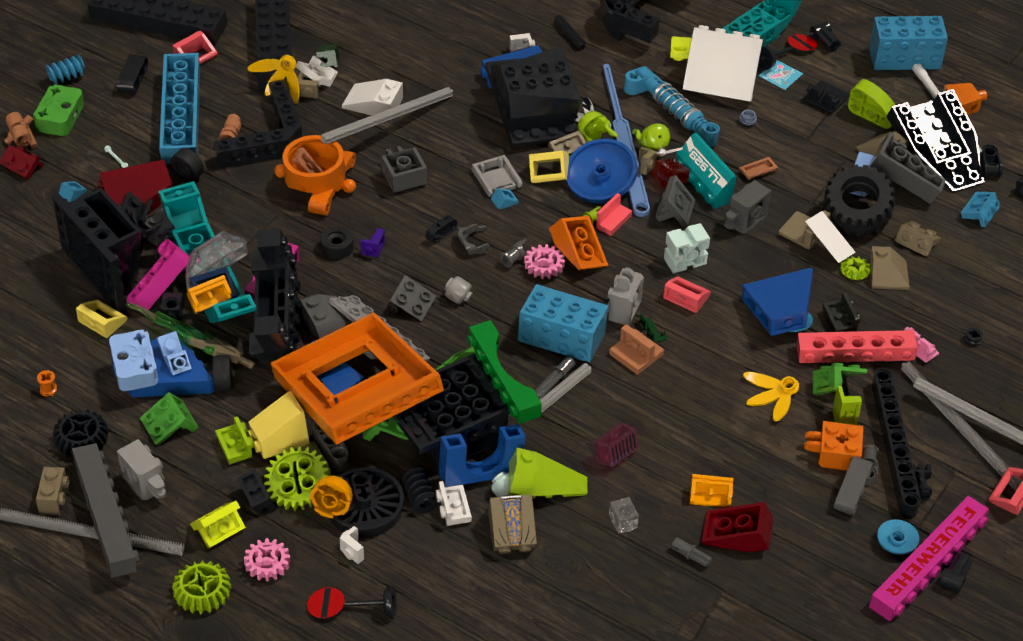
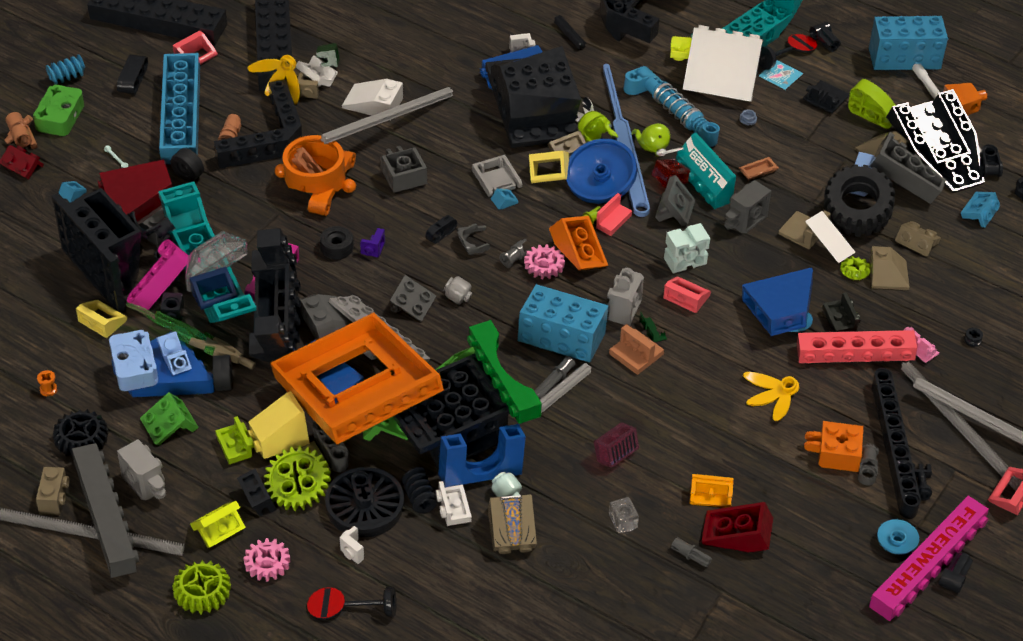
(132, 203): black bracket -> none
(209, 293): light orange hinge -> none
(331, 496): light orange cylinder -> none
(541, 476): lime wedge -> none
(647, 160): dark tan bracket -> none
(829, 377): bright green bracket -> none
(846, 408): lime panel -> none
(853, 485): dark grey beam -> none

